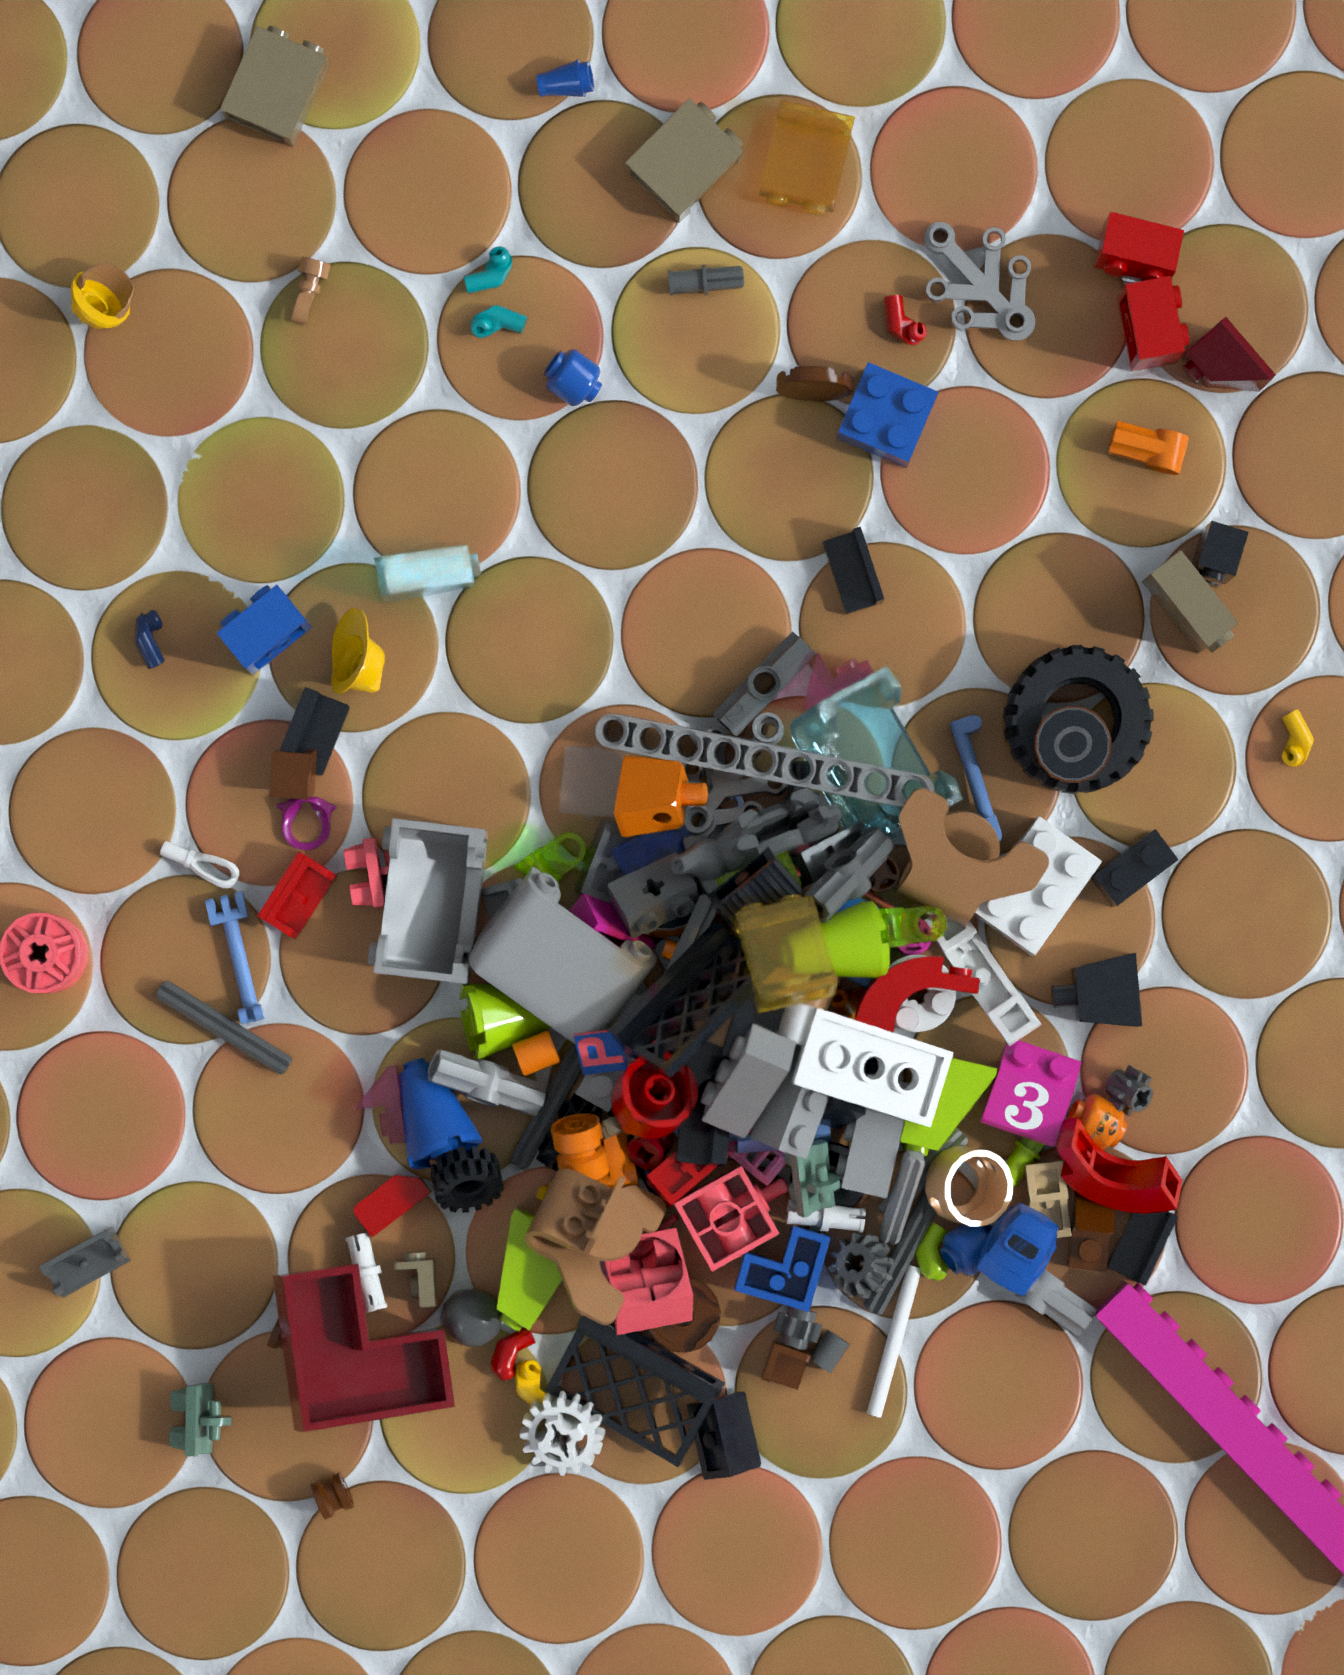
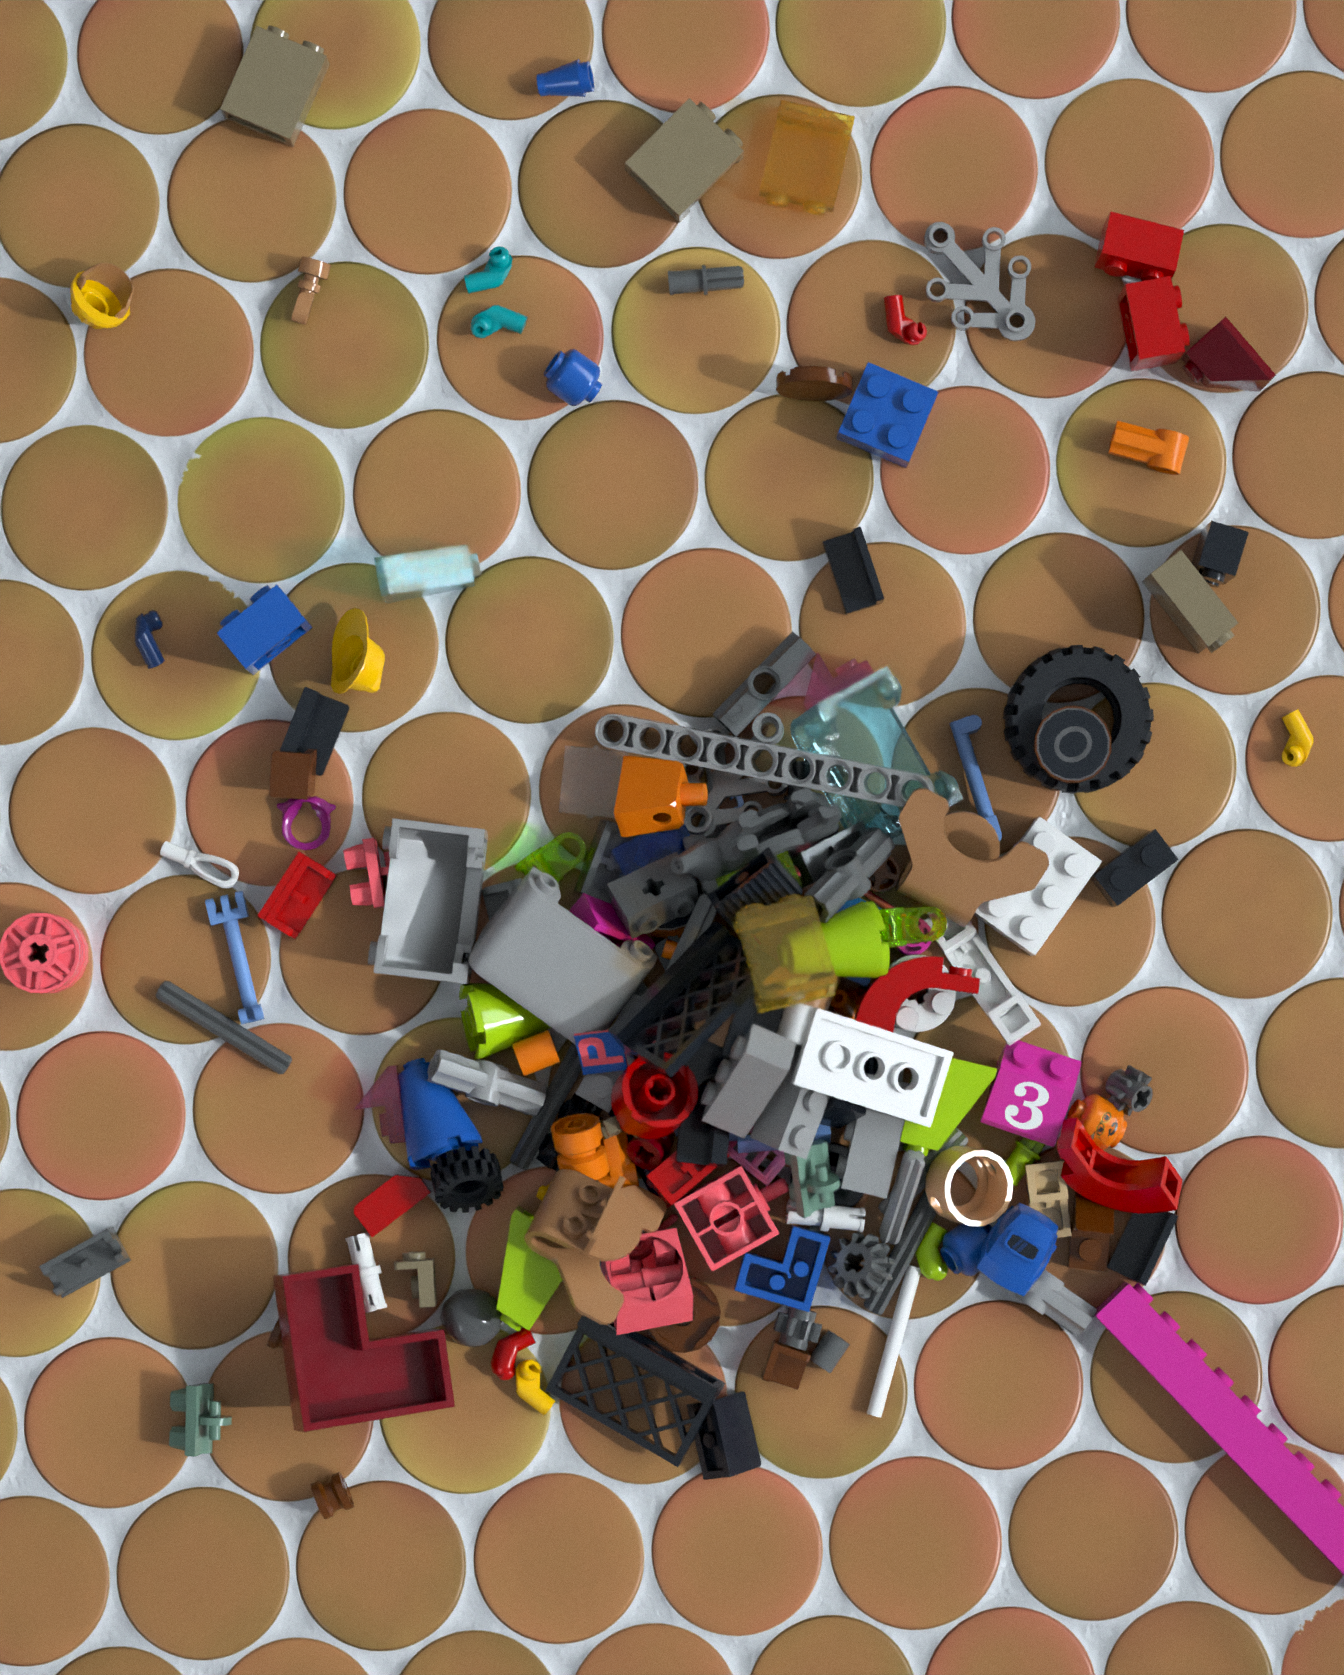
(555, 1447): white gear -> none
(1103, 992): black torso -> none

